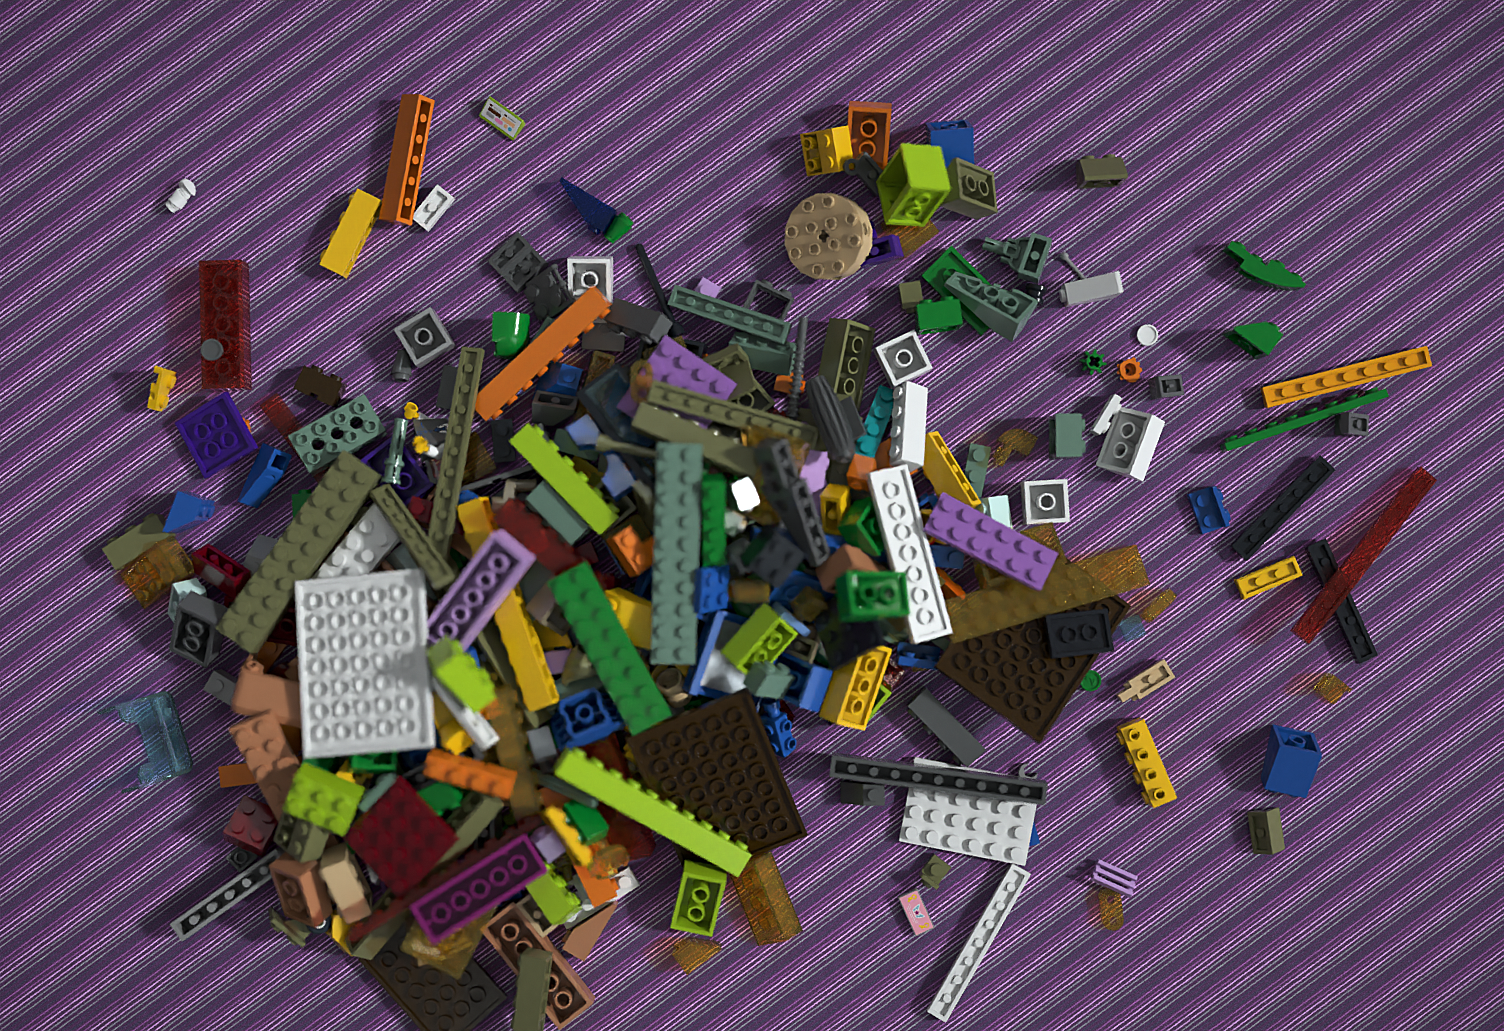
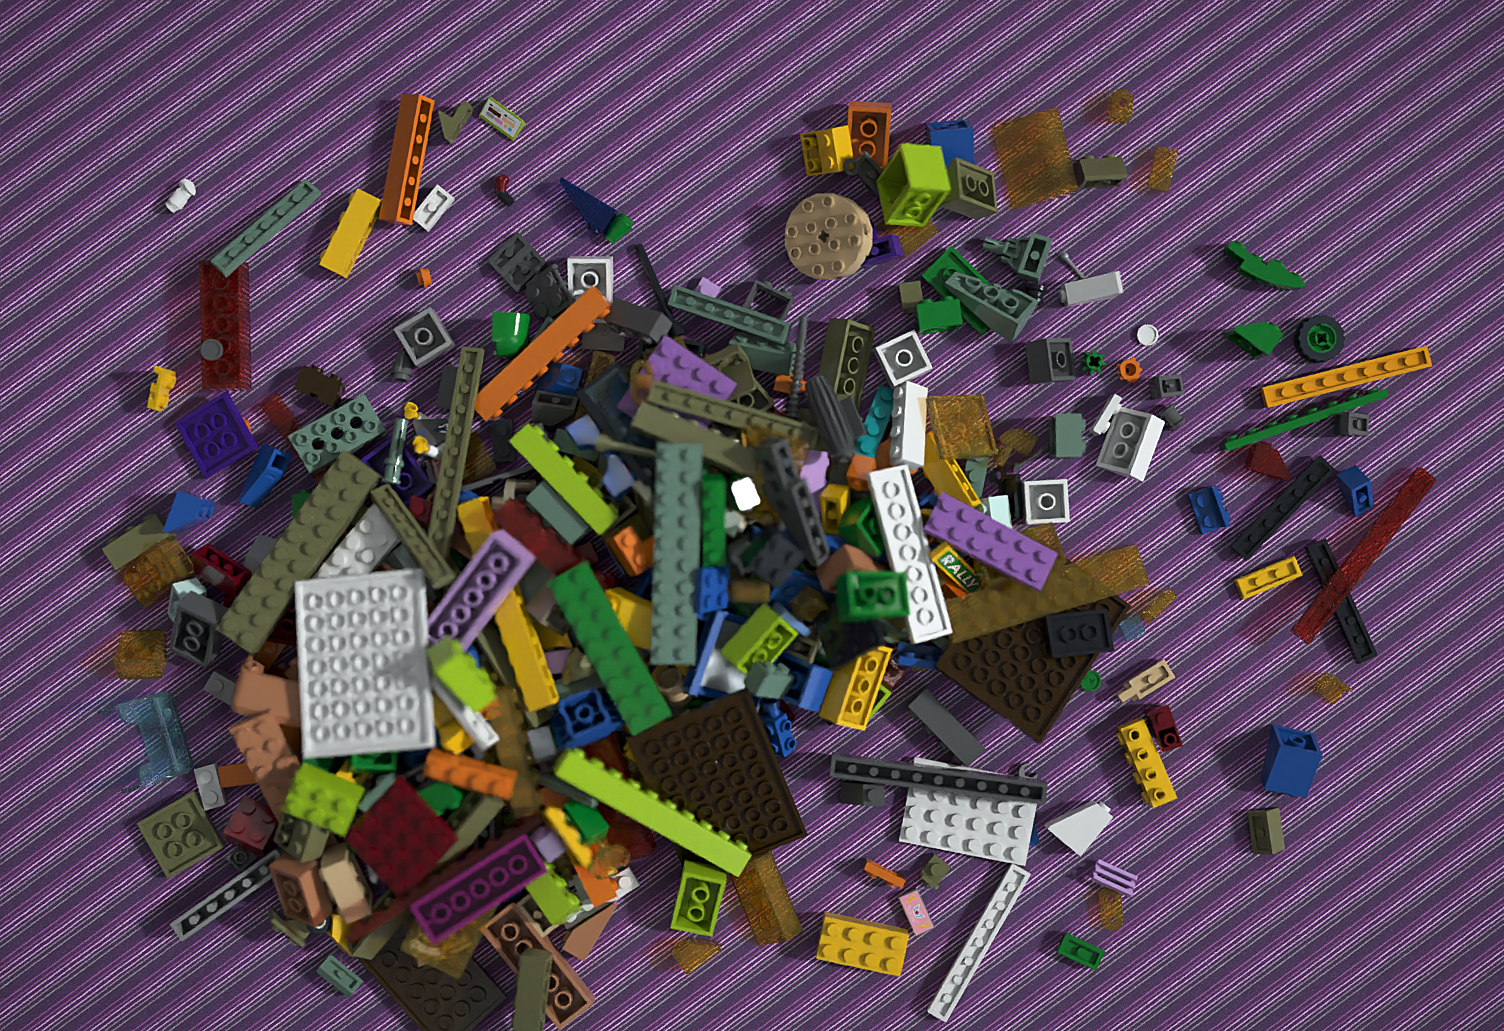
(141, 654): none -> clear yellow slope
(181, 834): none -> olive plate
(209, 786): none -> white plate
(265, 228): none -> sand green tile
(339, 976): none -> sand green plate
(423, 277): none -> orange plate
(452, 126): none -> olive slope
(500, 190): none -> arm
(862, 944): none -> yellow brick
(891, 878): none -> orange plate
(955, 567): none -> tile
(961, 426): none -> clear yellow plate
(1010, 486): none -> black hinge
(1016, 466): none -> dark grey hinge
(1035, 159): none -> clear yellow slope
(1050, 360): none -> dark grey slope
(1080, 826): none -> white slope
(1080, 951): none -> green plate
(1116, 112): none -> clear yellow brick
(1162, 169): none -> clear yellow plate
(1163, 727): none -> dark red slope
(1172, 417): none -> dark grey bush
(1267, 461): none -> clear red slope
(1307, 338): none -> black wheel
(1356, 490): none -> blue slope

